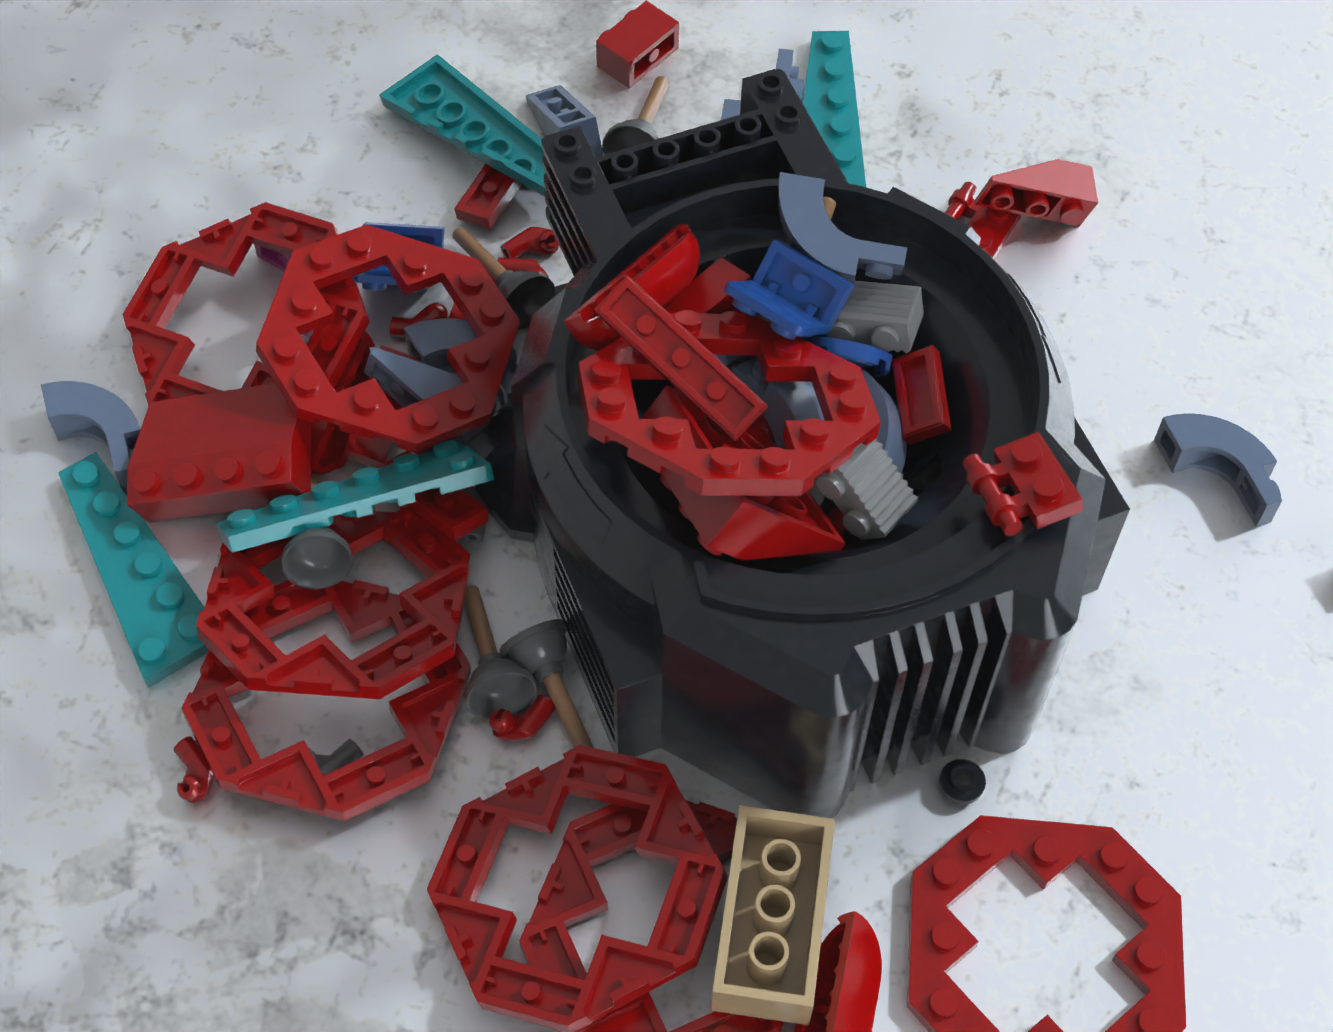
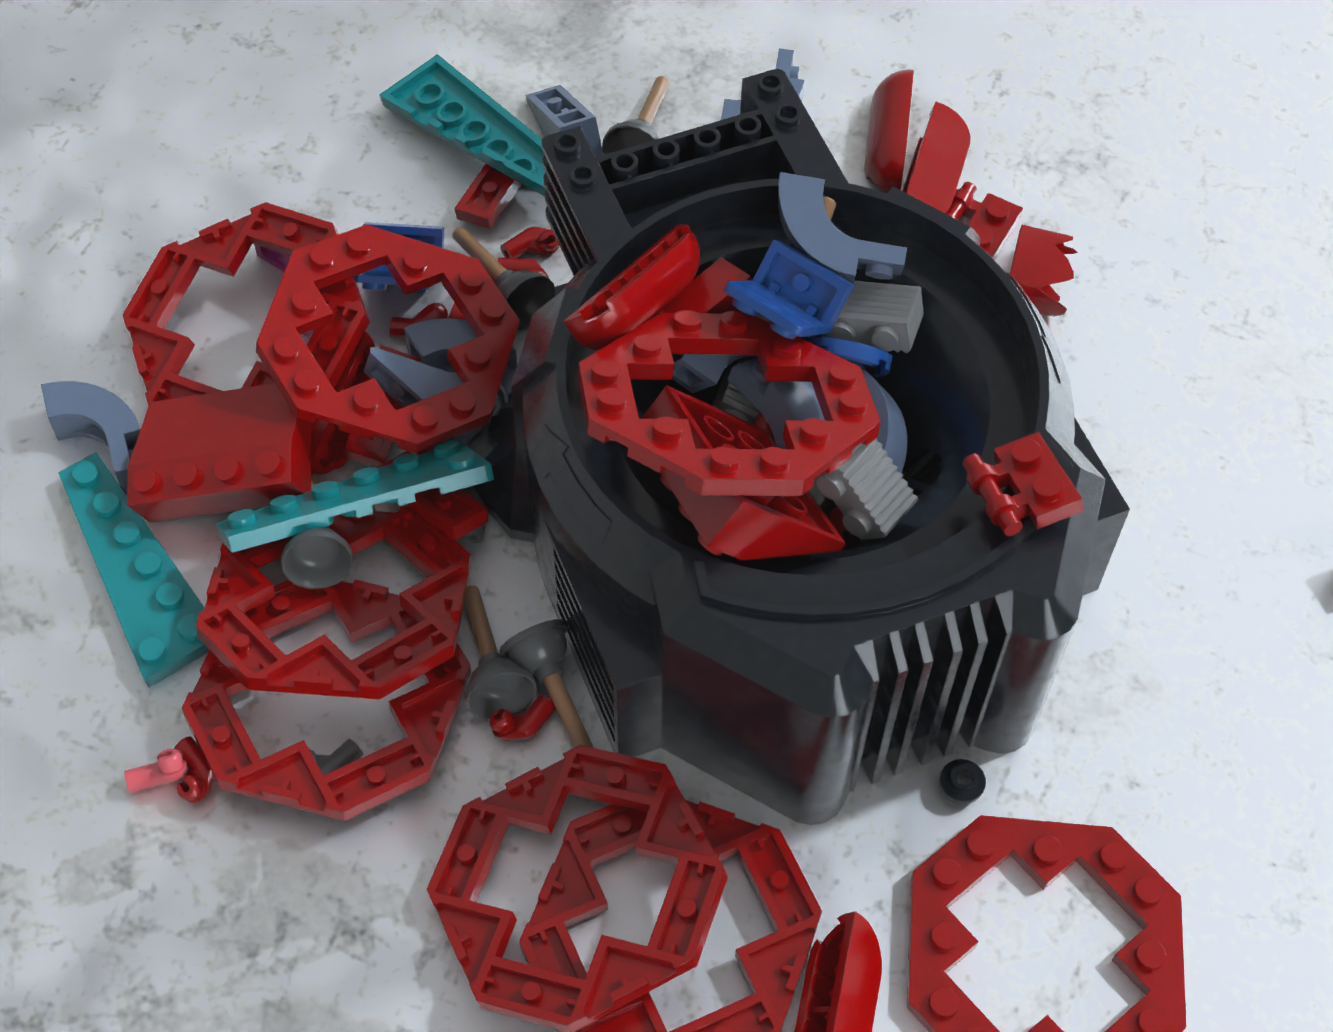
(167, 769): none -> coral arm
(637, 44): red brick -> none
(681, 358): red tile -> none
(773, 915): tan brick -> none
(833, 101): teal wing -> none
(889, 130): none -> red brick
(921, 395): red tile -> none
(938, 158): none -> red brick
(1042, 262): none -> red piece
(1046, 191): red slope -> none
(1227, 451): sand blue arch -> none

